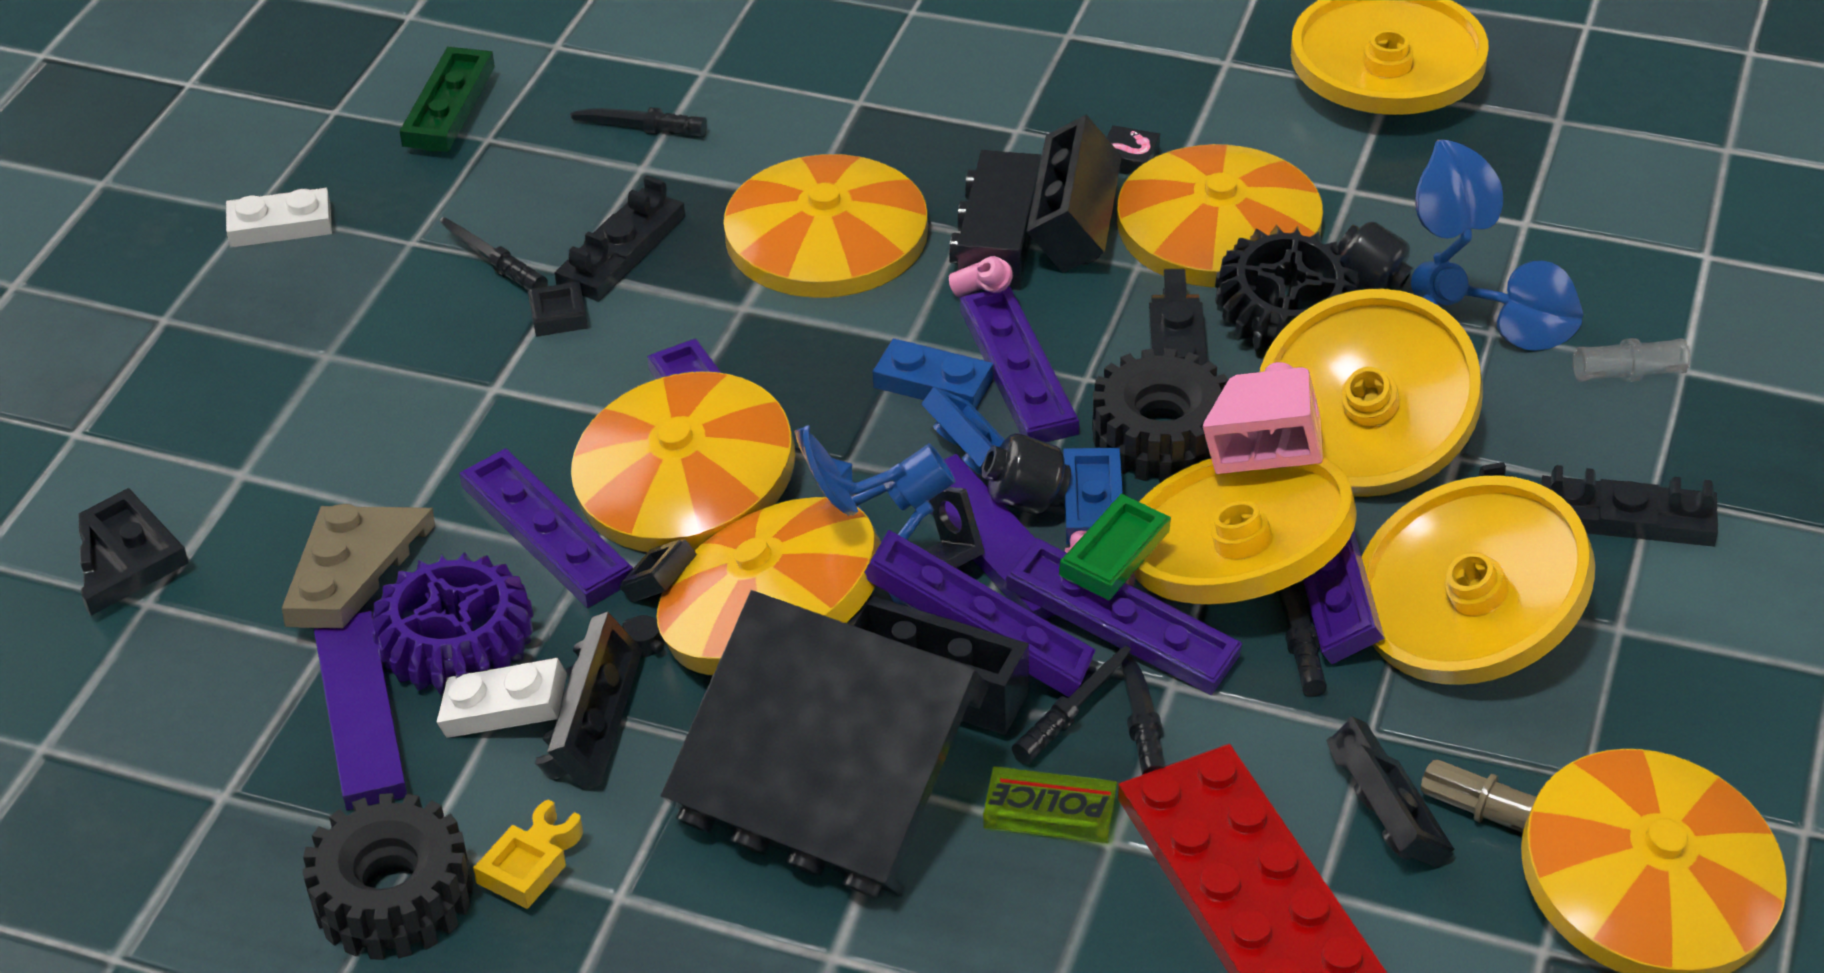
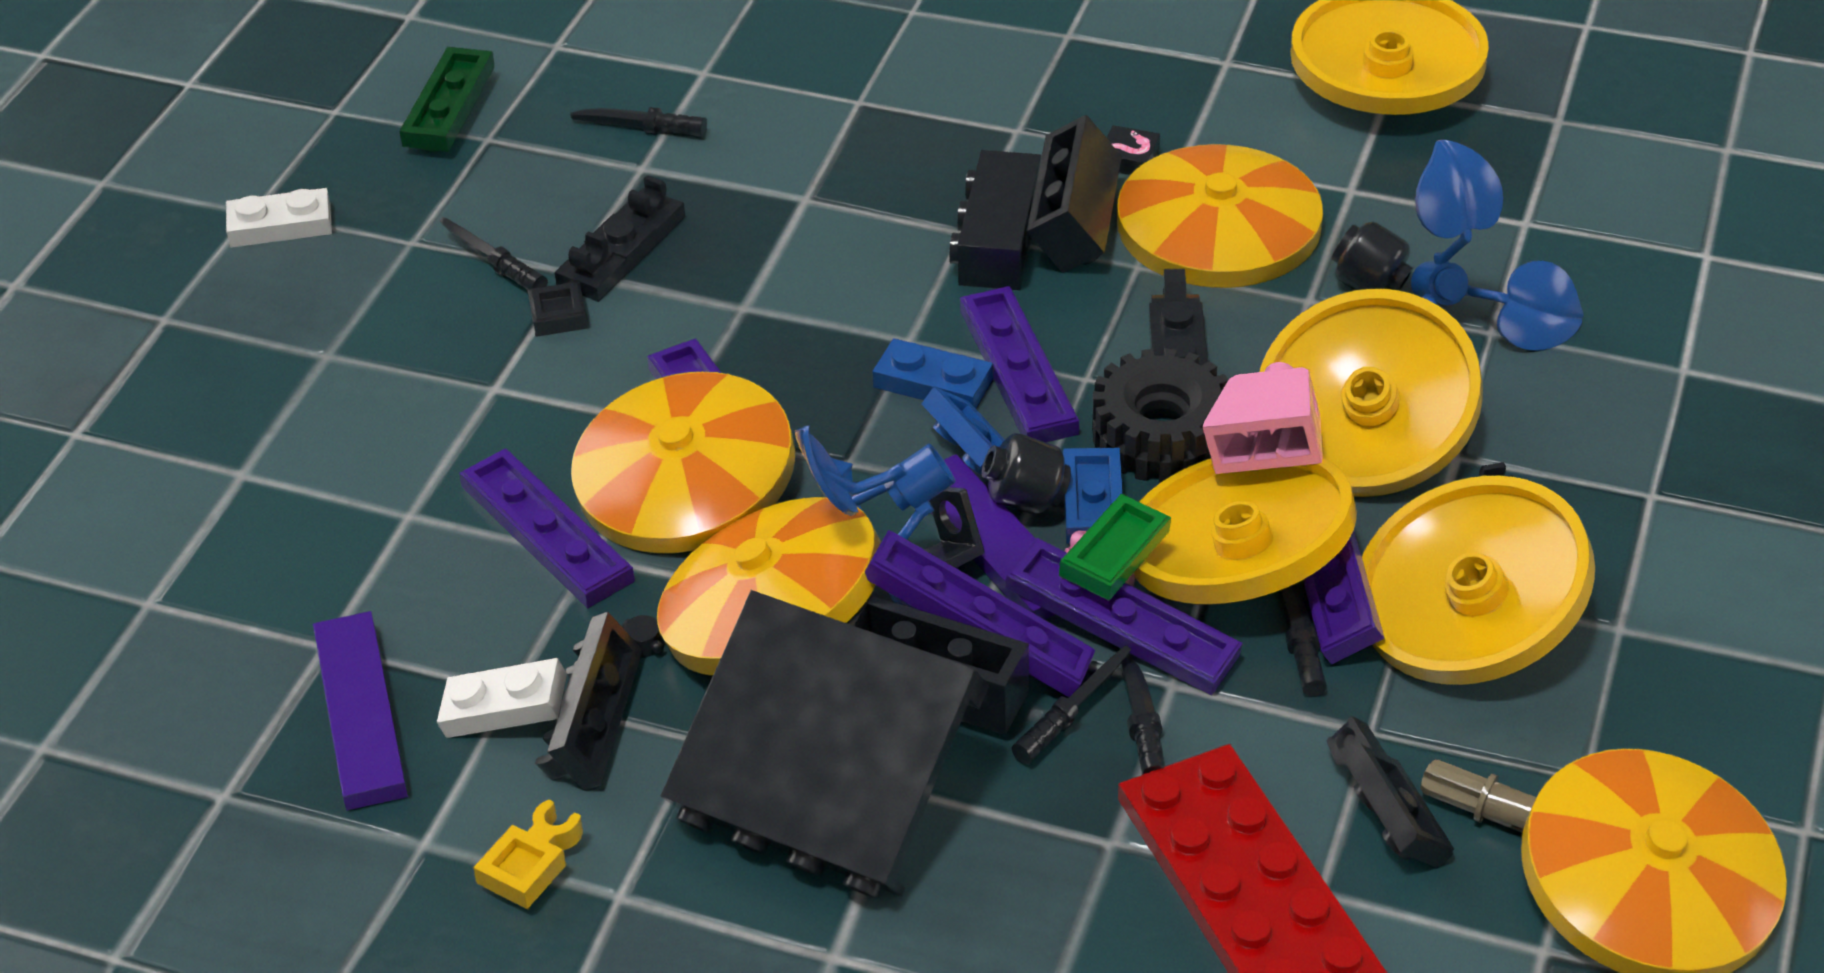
(123, 550): black wing -> none
(346, 558): dark tan wing -> none
(382, 841): black tyre -> none
(451, 621): dark purple gear -> none
(657, 570): black tile -> none
(826, 225): yellow dish -> none
(989, 274): bright pink arm -> none
(1050, 804): clear neon green tile -> none
(1256, 277): black gear -> none
(1631, 360): clear pin -> none
(1640, 508): black plate -> none

